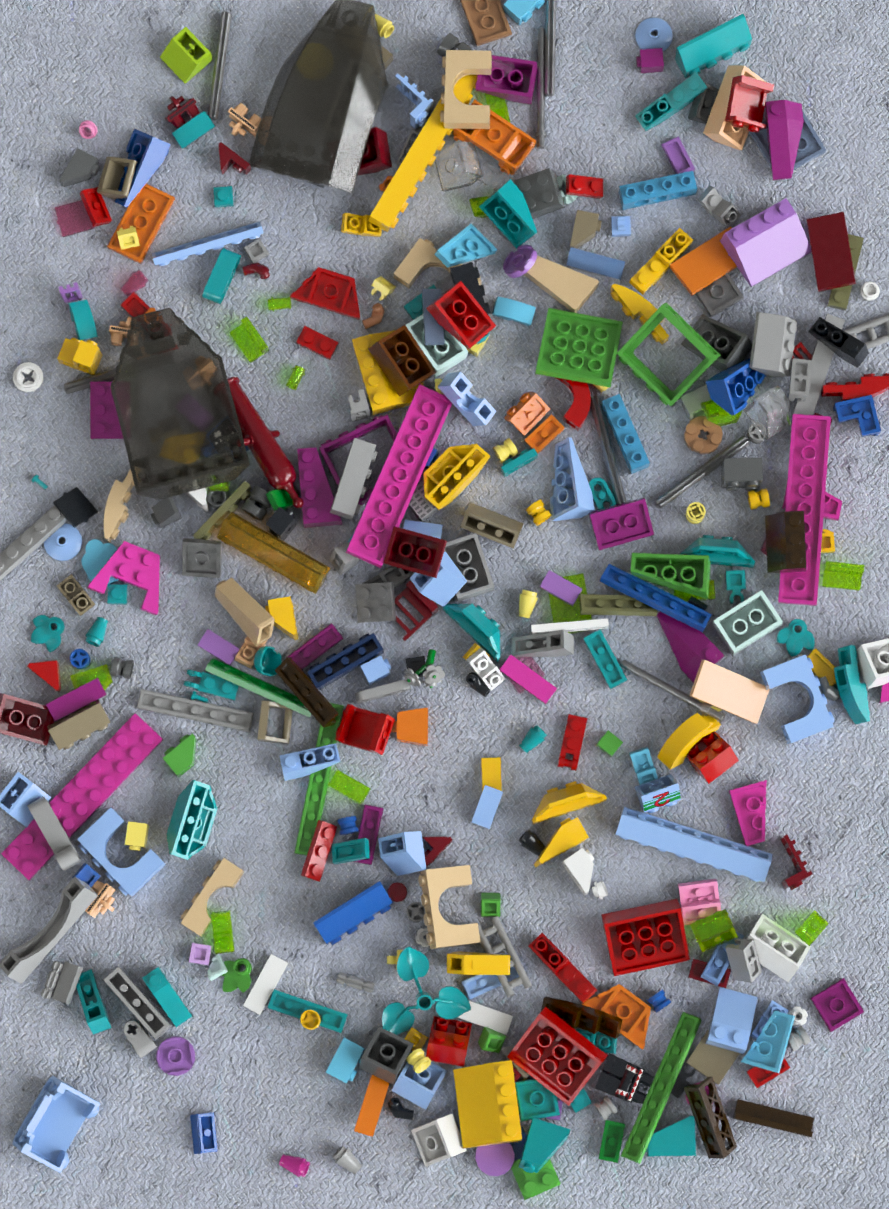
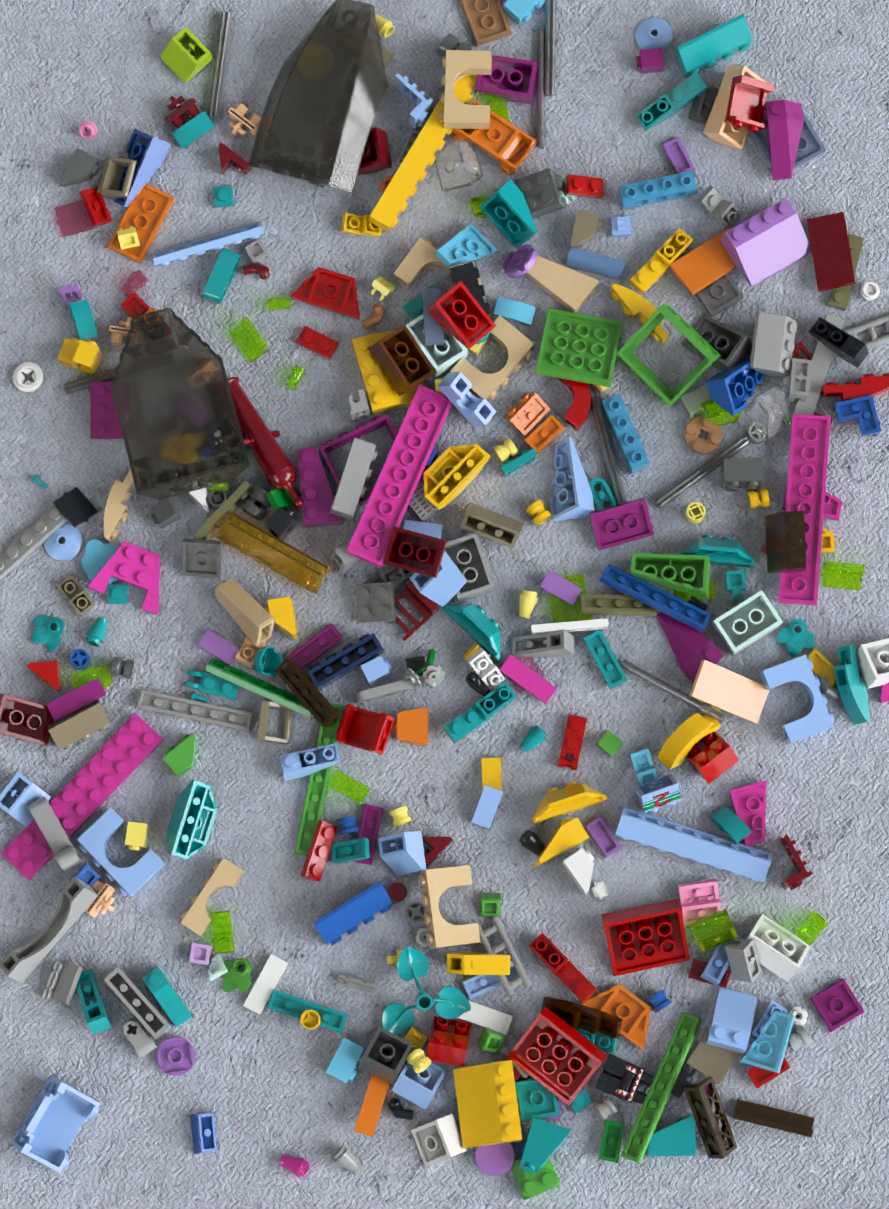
(400, 816): none -> light yellow wheel
(480, 712): none -> teal slope
(517, 348): none -> tan arch
(603, 836): none -> medium lavender tile
(731, 824): none -> teal slope

